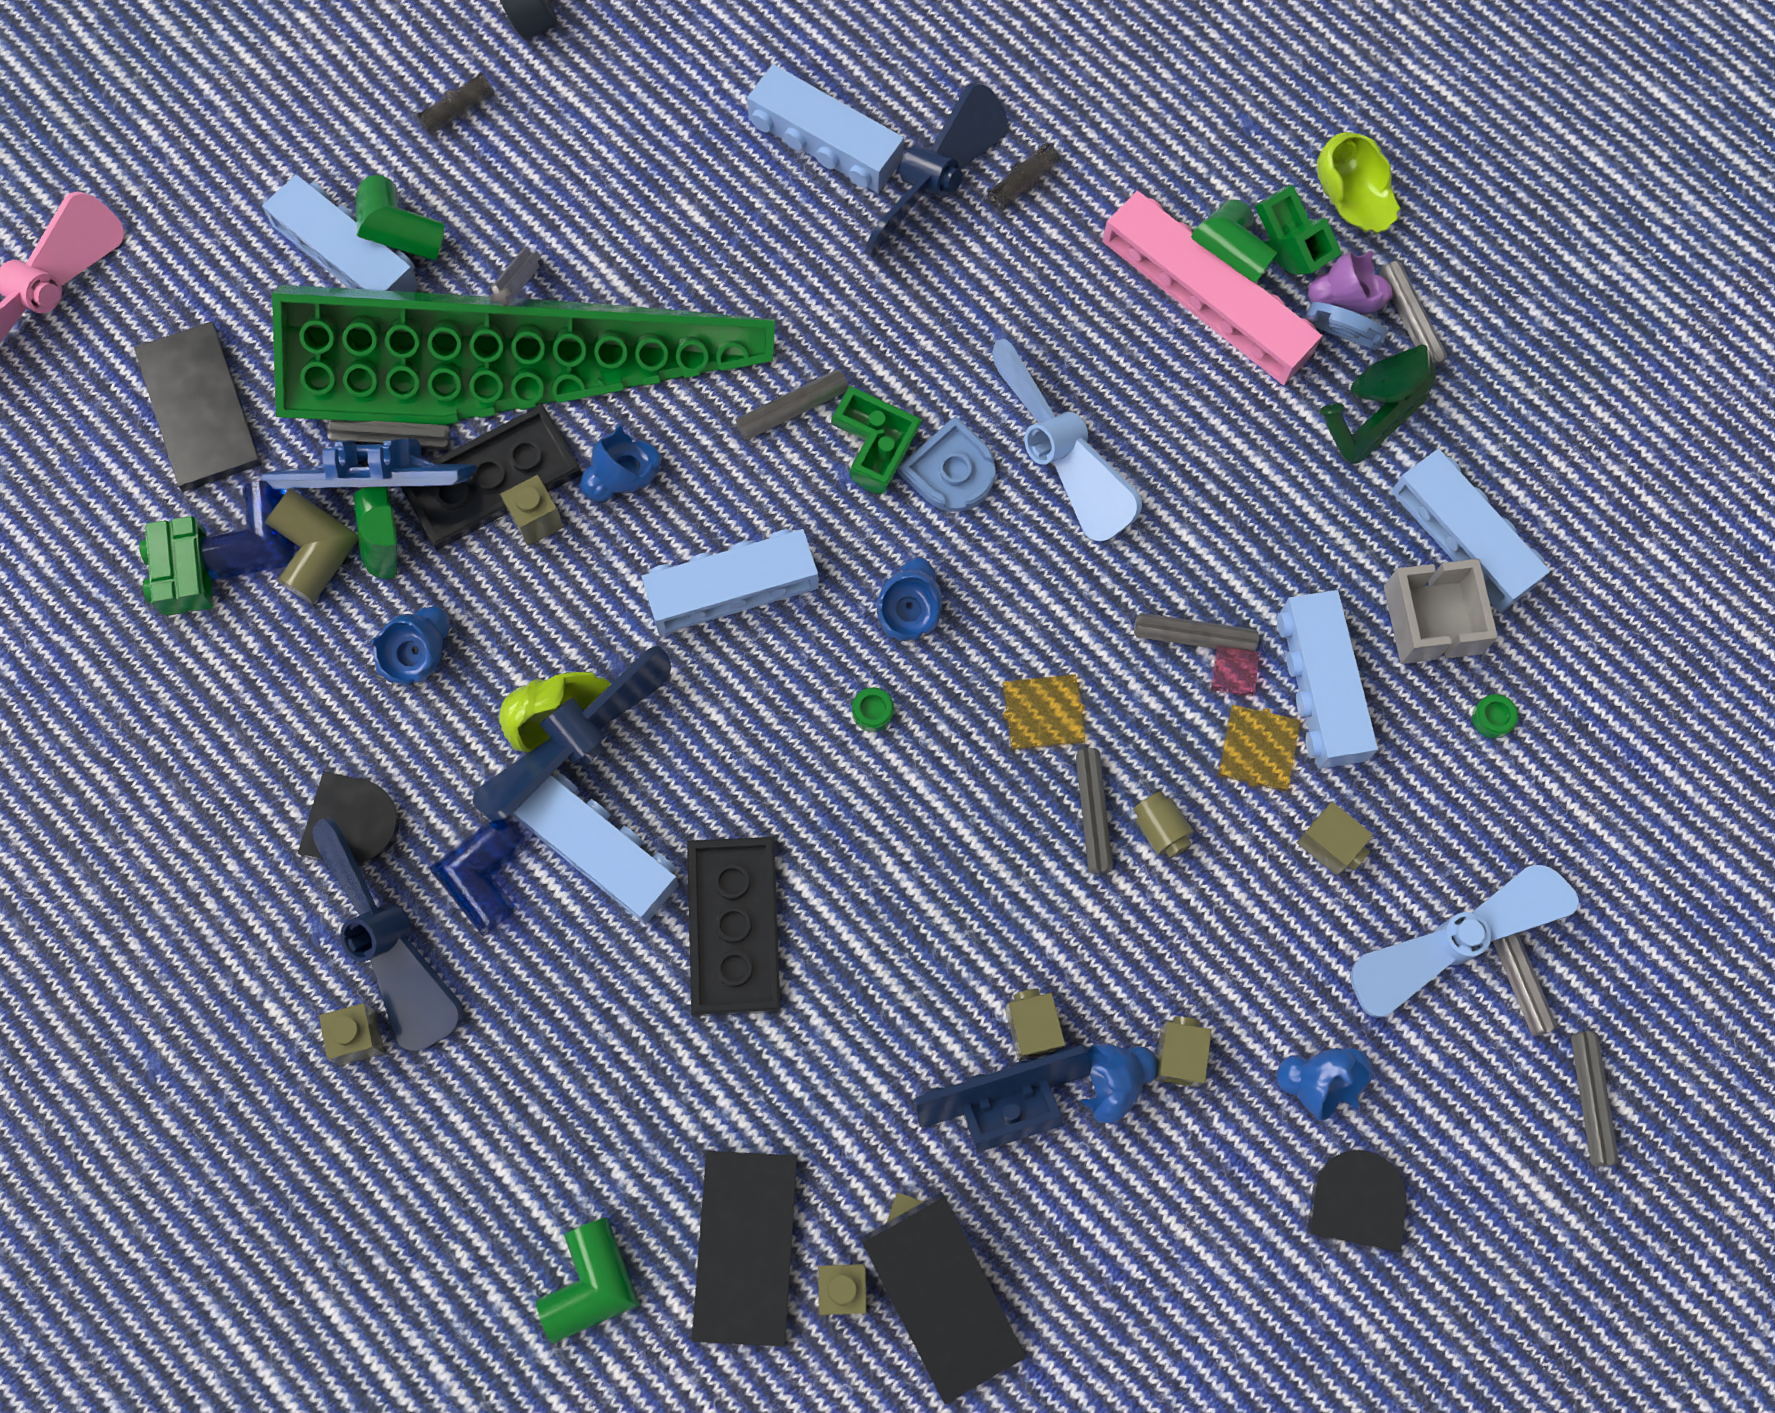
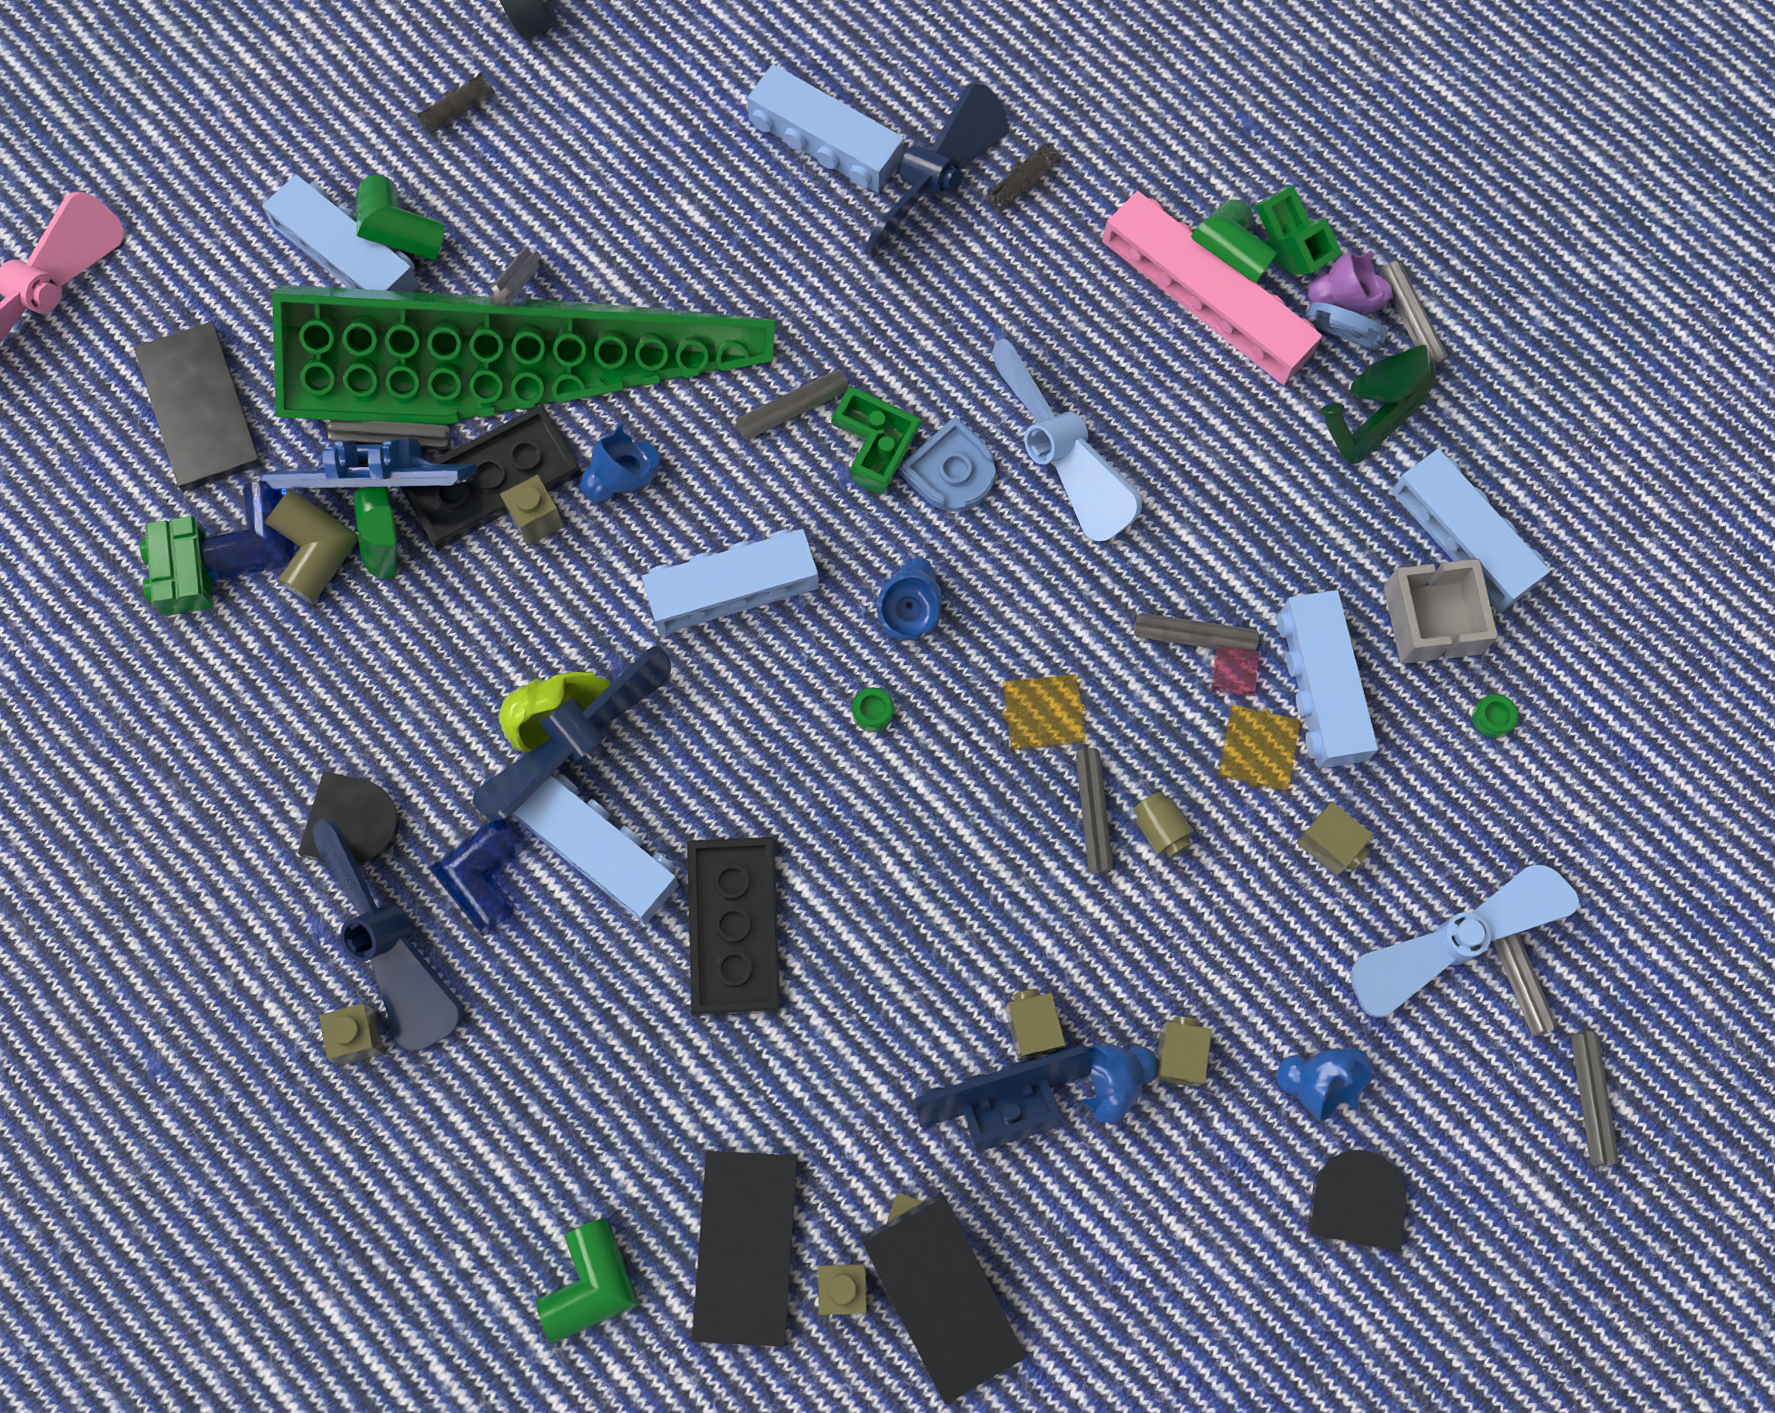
(396, 641): blue piece -> none
(1358, 181): lime hair -> none

